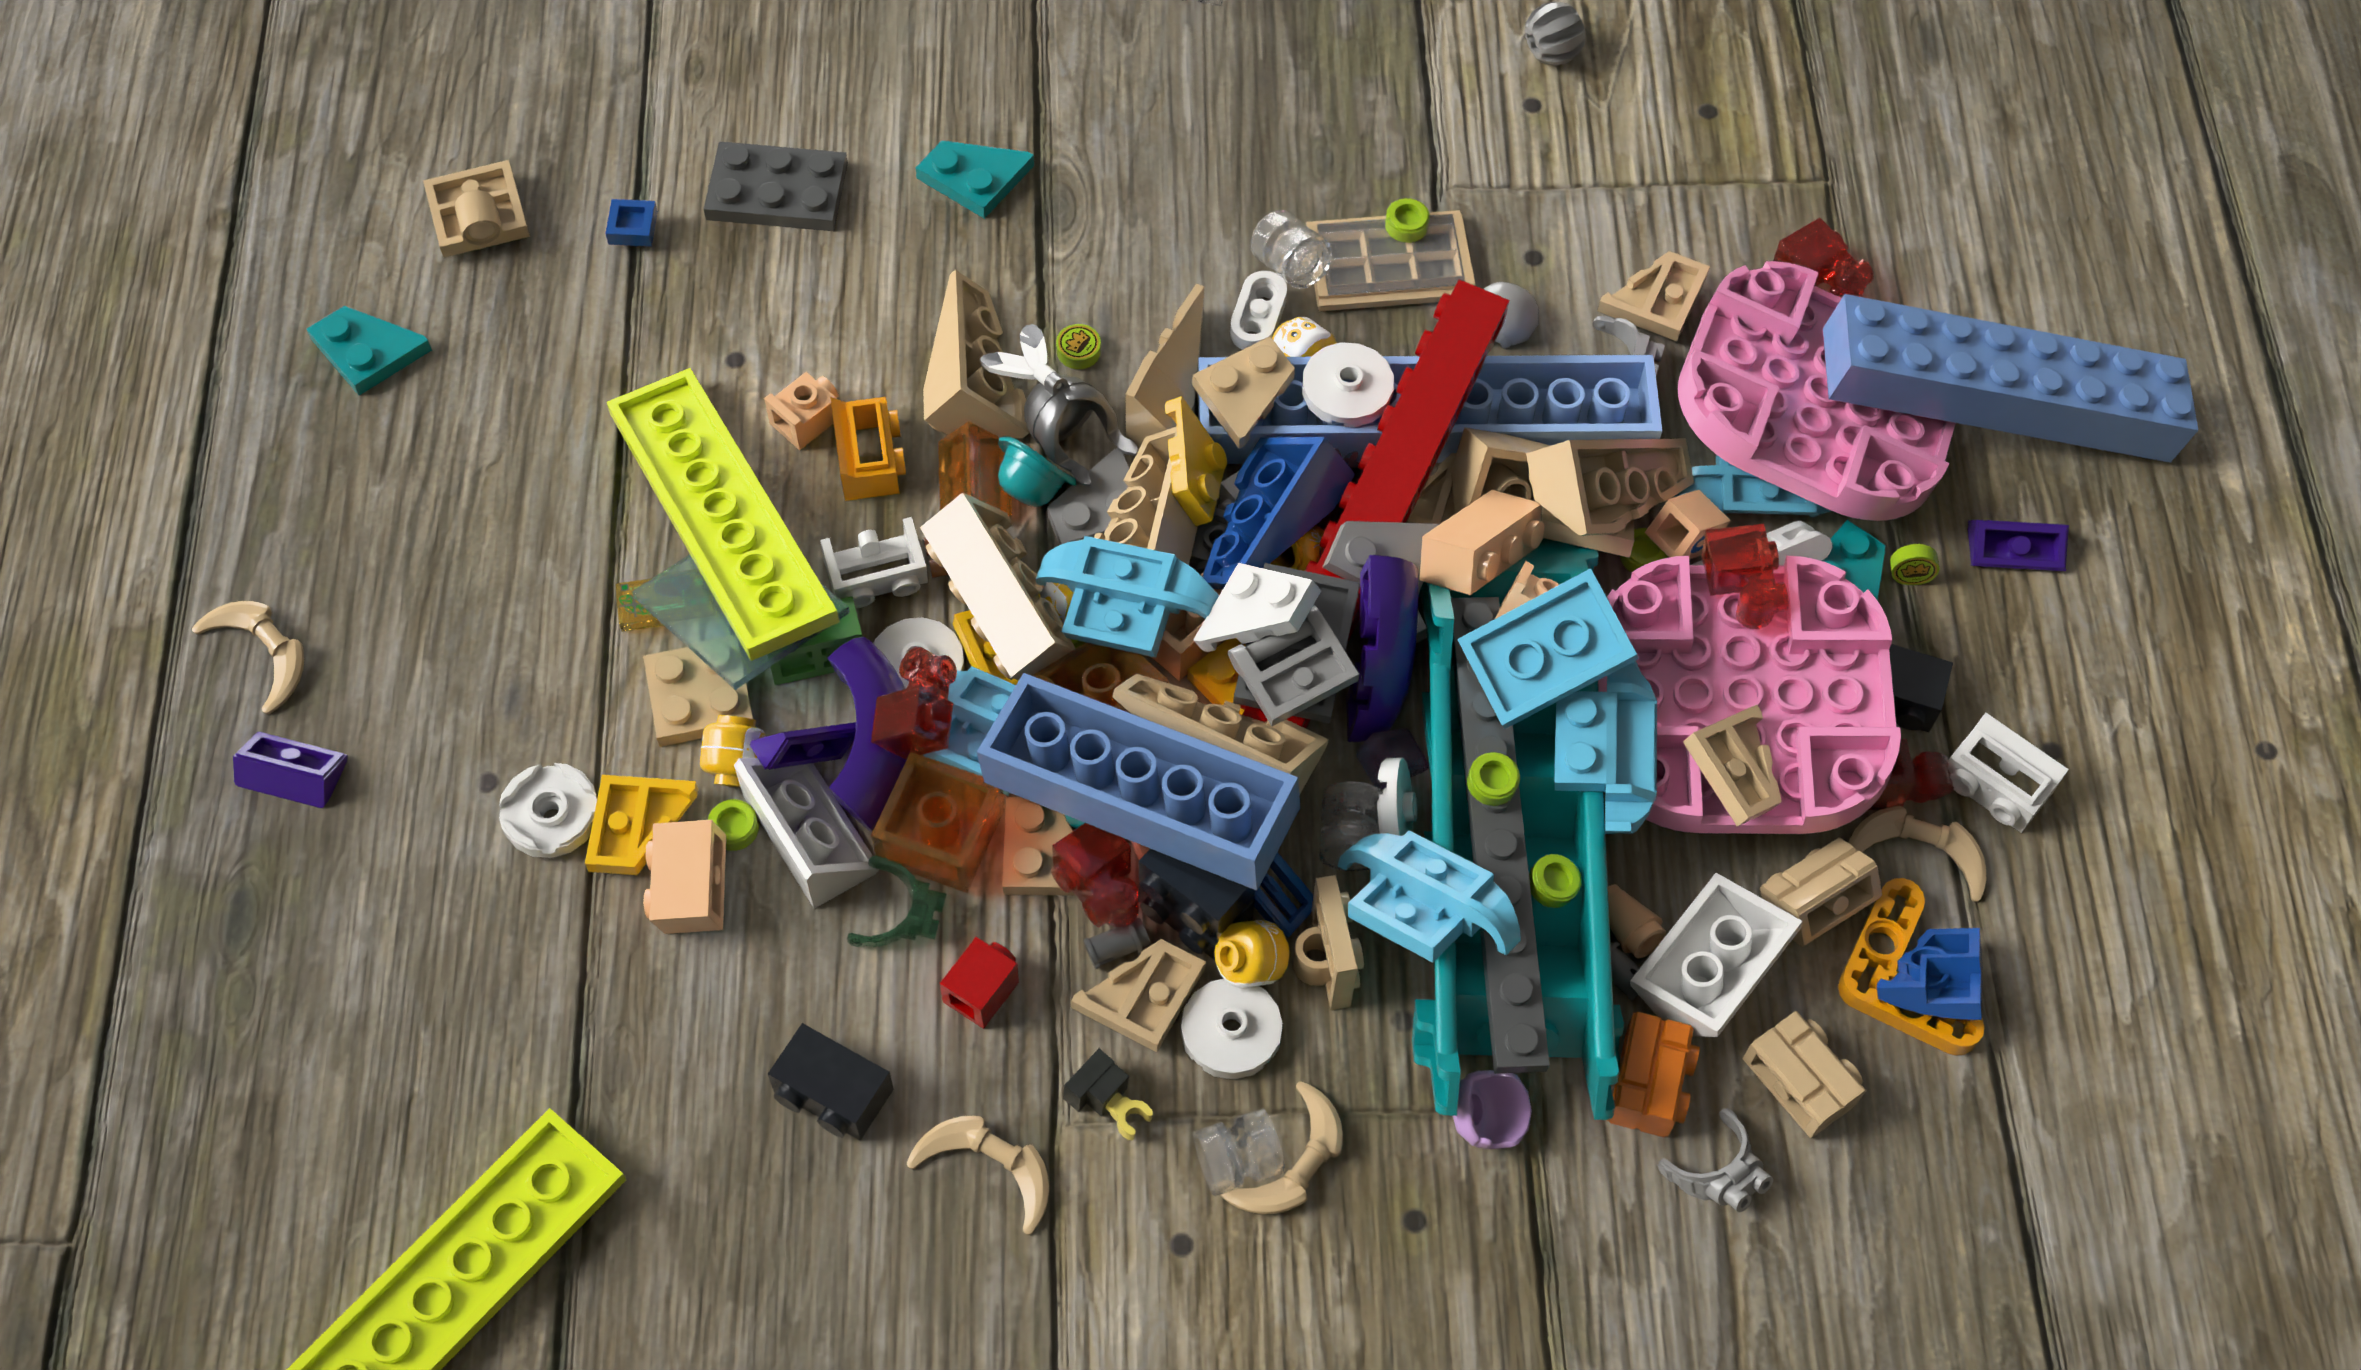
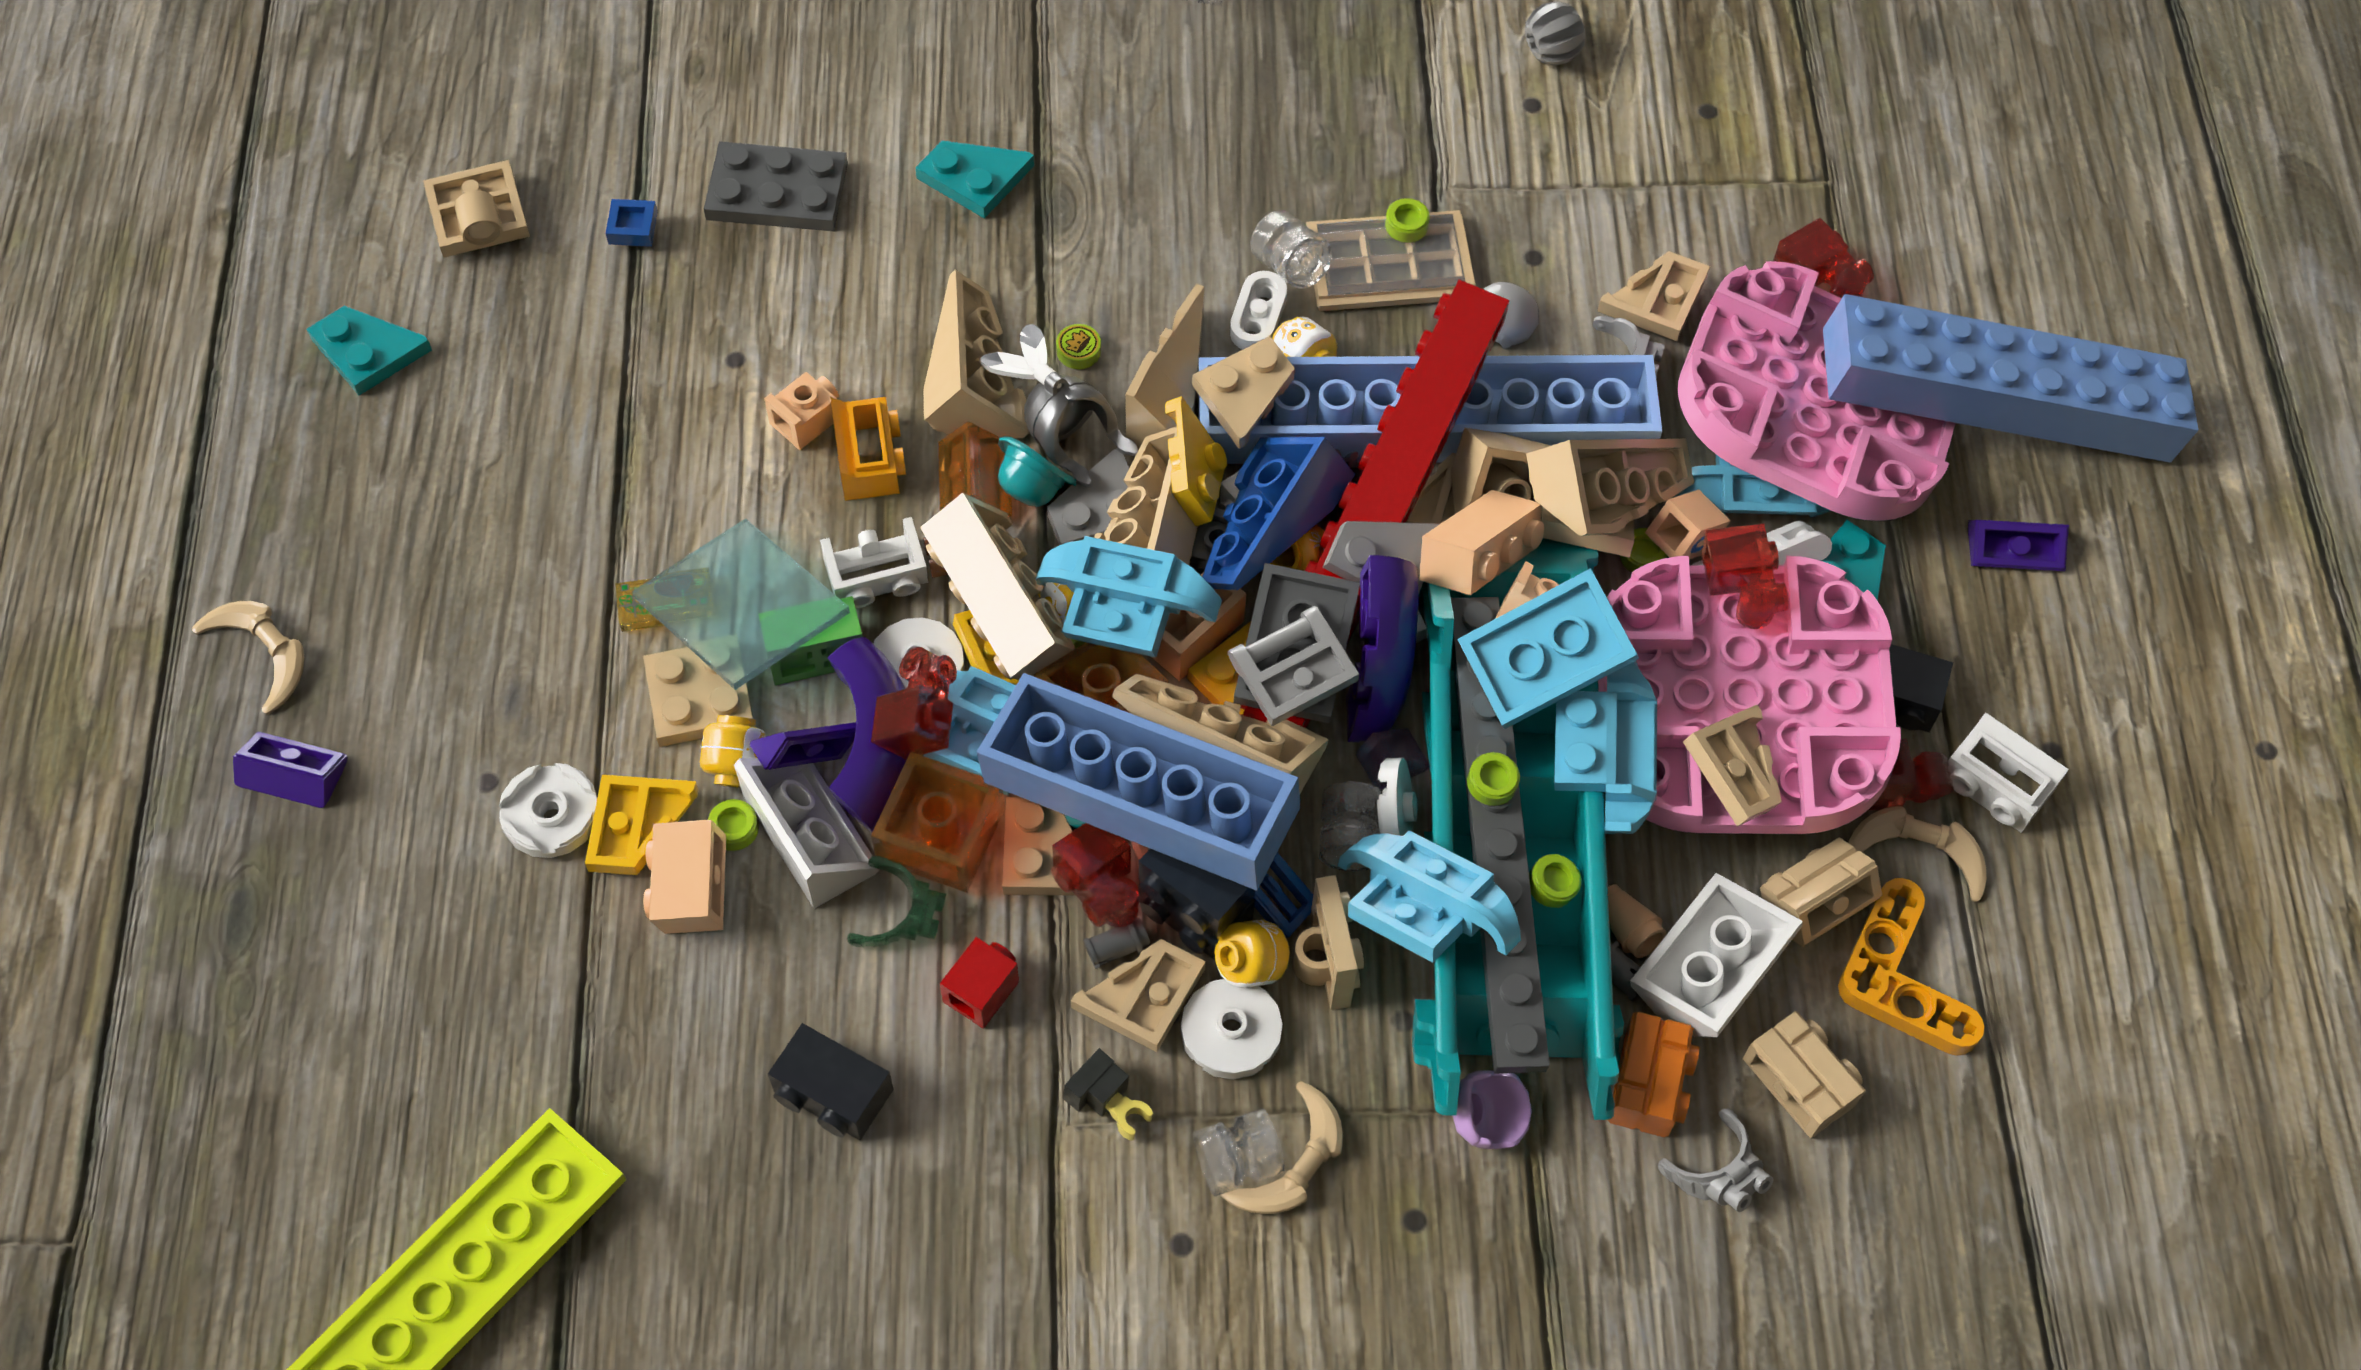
(722, 514): neon yellow plate -> none
(971, 1133): tan piece -> none
(1257, 605): white wing -> none
(1343, 401): white plate -> none
(1914, 564): lime tile -> none
(1939, 976): blue slope -> none

